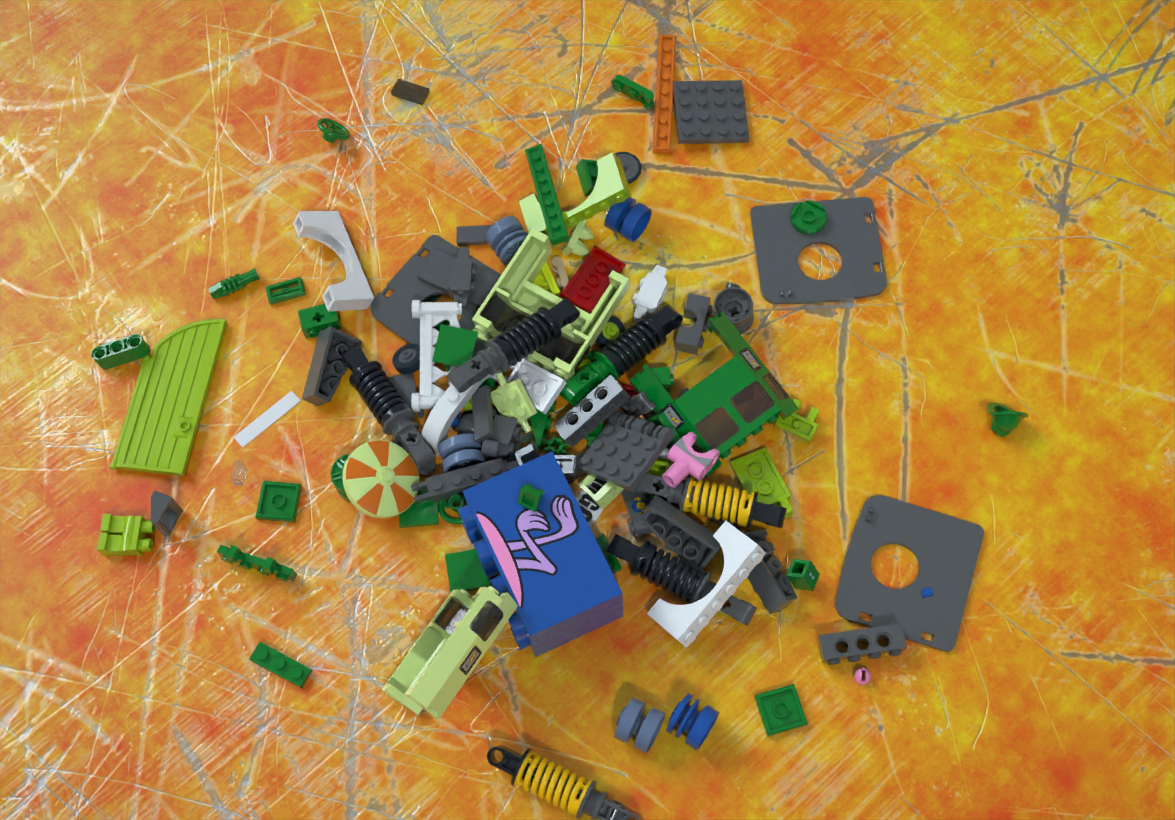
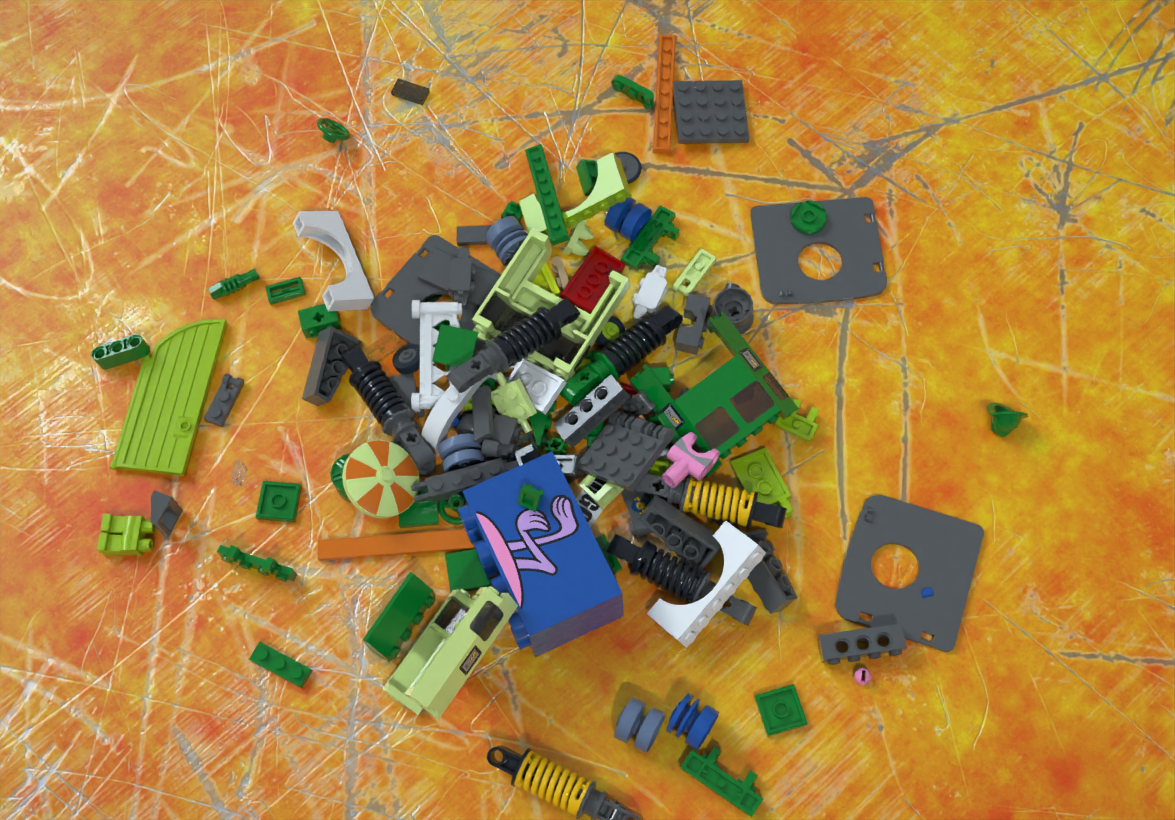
(224, 400): none -> dark grey plate
(267, 419): white sticker -> none
(383, 347): none -> clear yellow hinge
(393, 545): none -> orange tile
(399, 618): none -> green slope
(512, 209): none -> green tile
(641, 249): none -> green hinge
(694, 272): none -> yellowish green plate
(706, 771): none -> green hinge
(803, 574): green brick -> none

